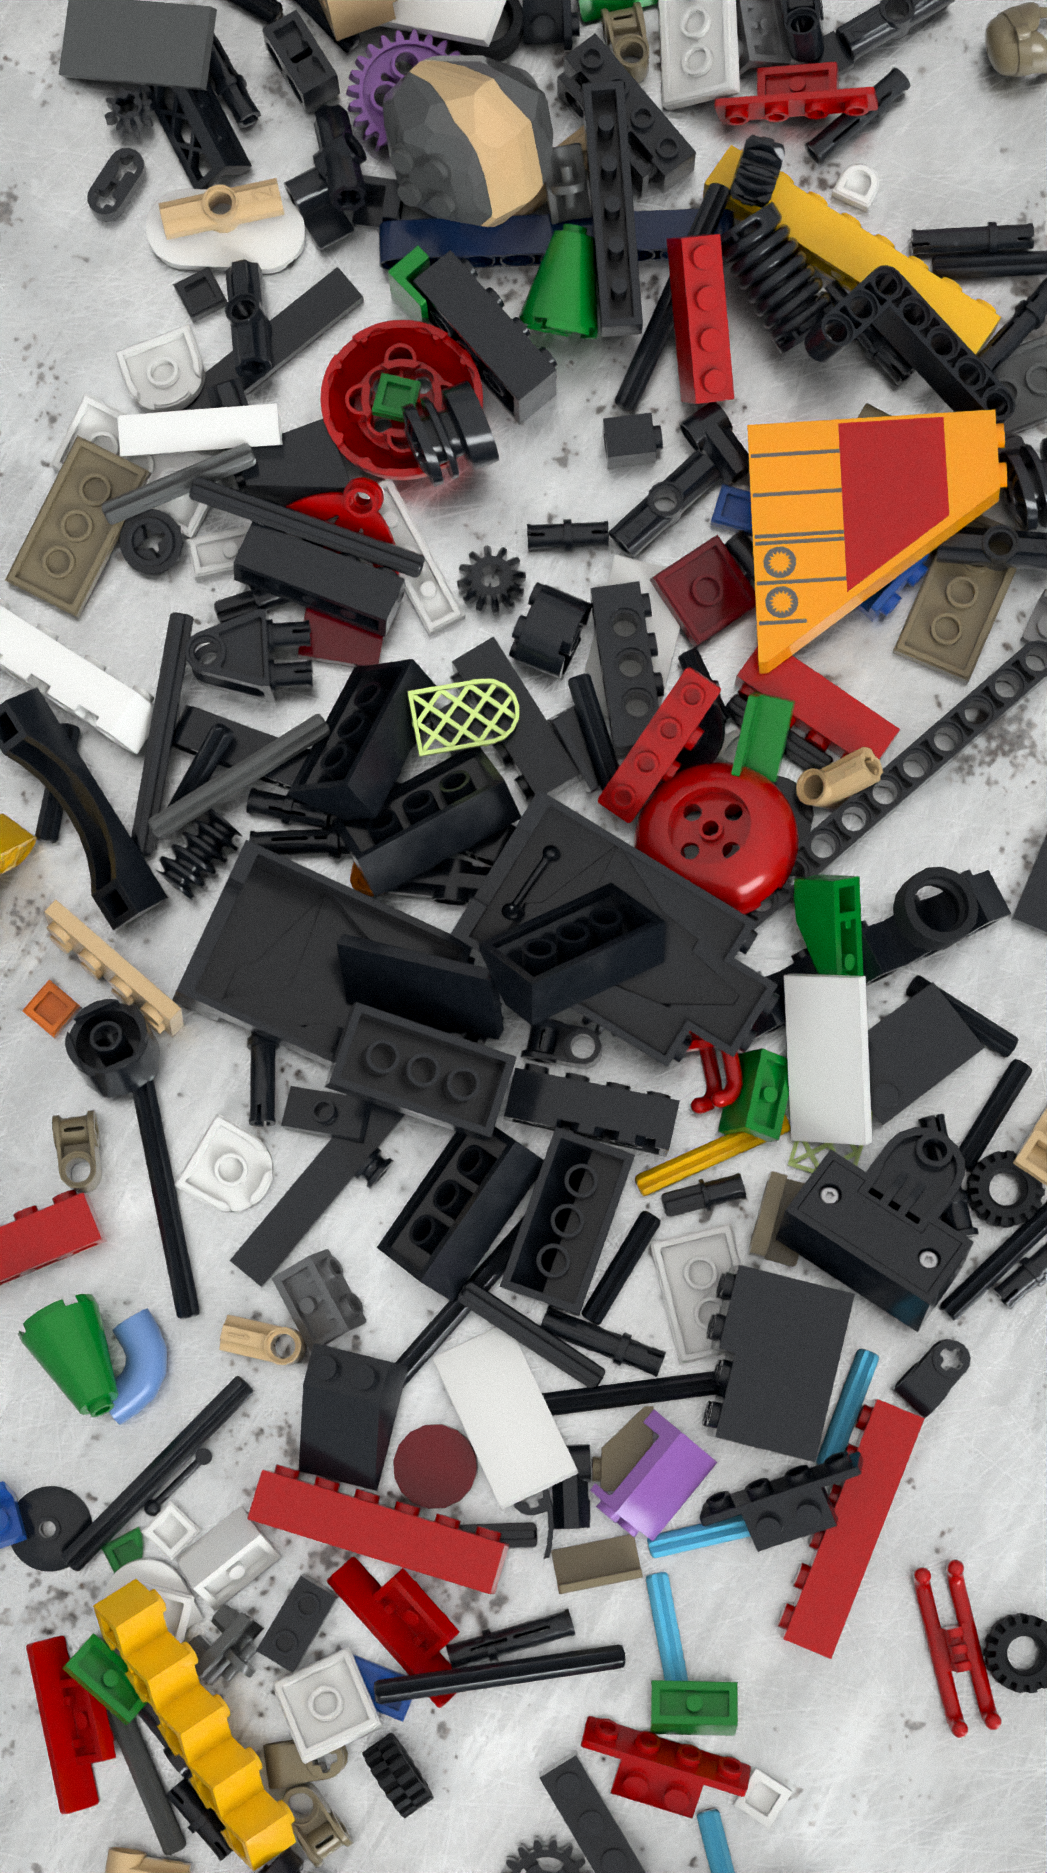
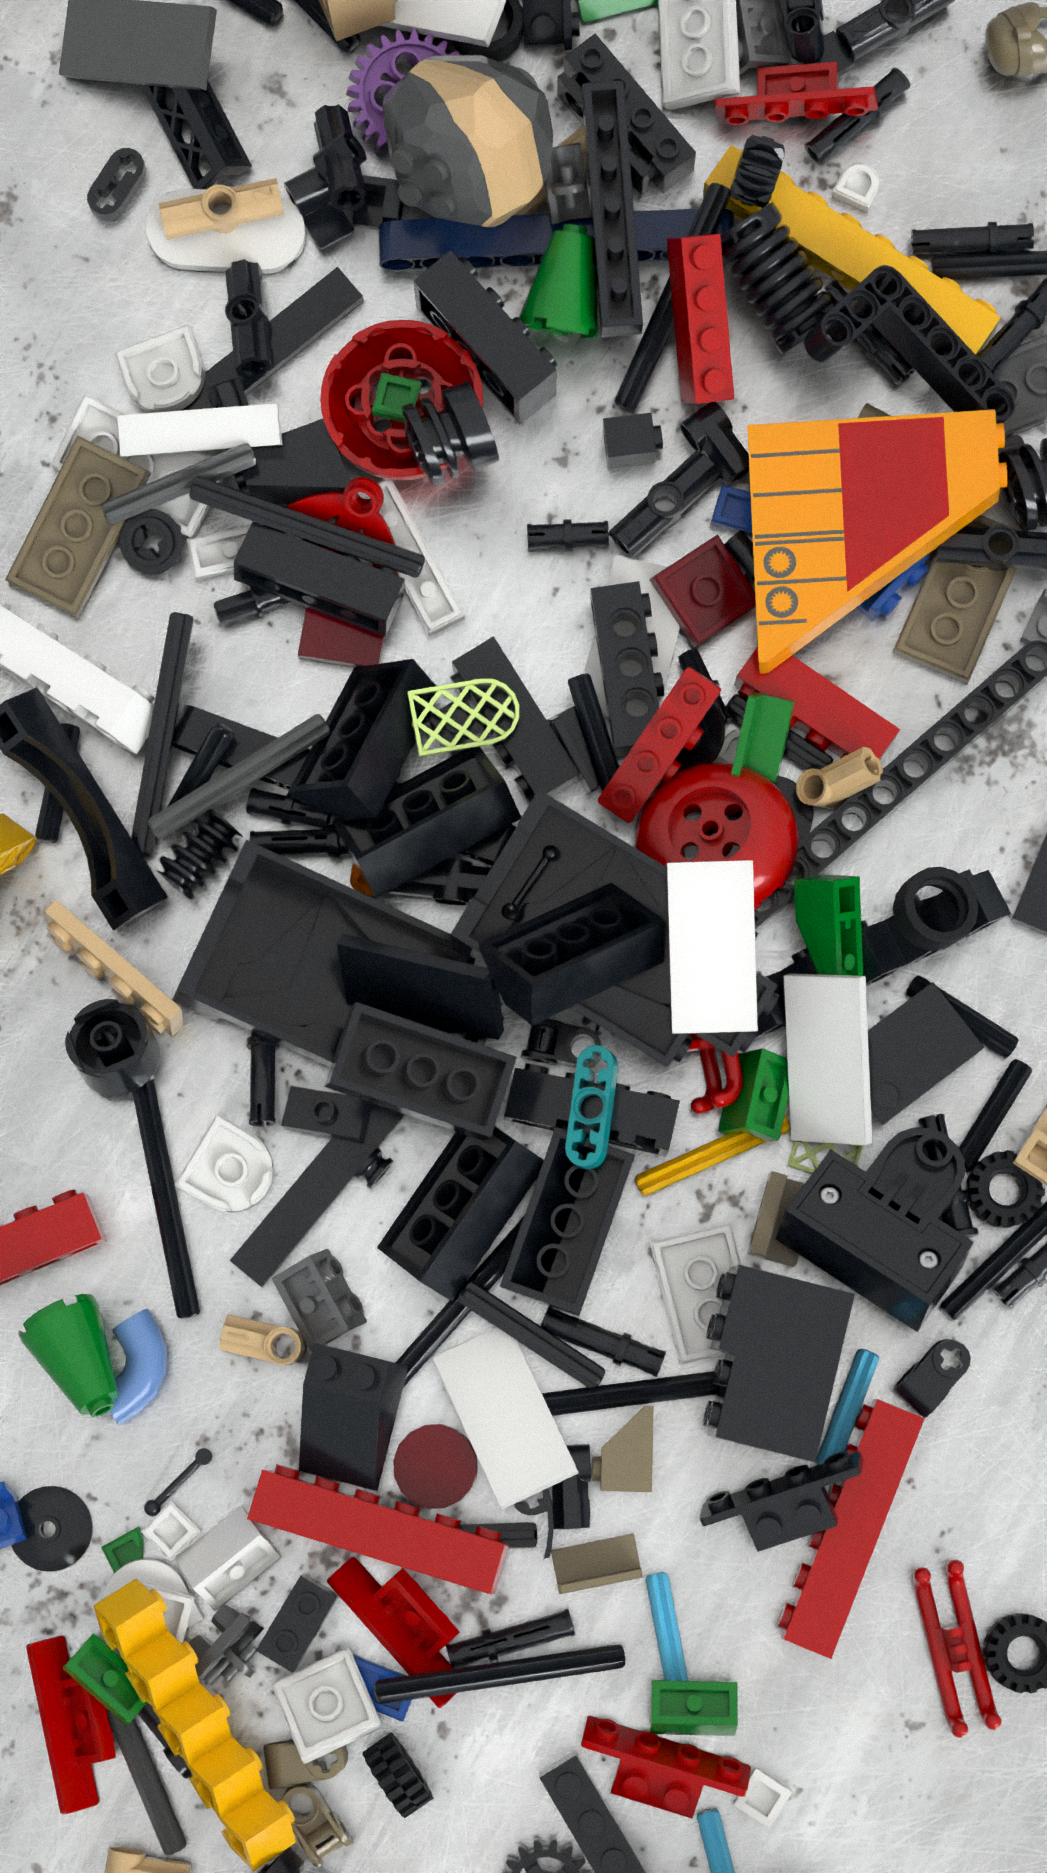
(52, 1009): orange tile -> none
(76, 1142): dark tan piece -> none
(125, 102): black gear -> none
(157, 1474): black axle -> none
(200, 294): black tile -> none
(201, 1820): black pin -> none
(231, 86): black pin -> none
(246, 656): black piece -> none
(301, 61): black brick -> none
(402, 286): green panel -> none
(496, 565): black gear -> none
(550, 630): black brick -> none
(578, 1136): none -> teal beam
(621, 1267): black axle -> none
(626, 36): dark tan piece -> none
(657, 1482): medium lavender panel -> none
(698, 1537): medium azure axle -> none
(703, 1195): black axle -> none
(712, 946): none -> white tile

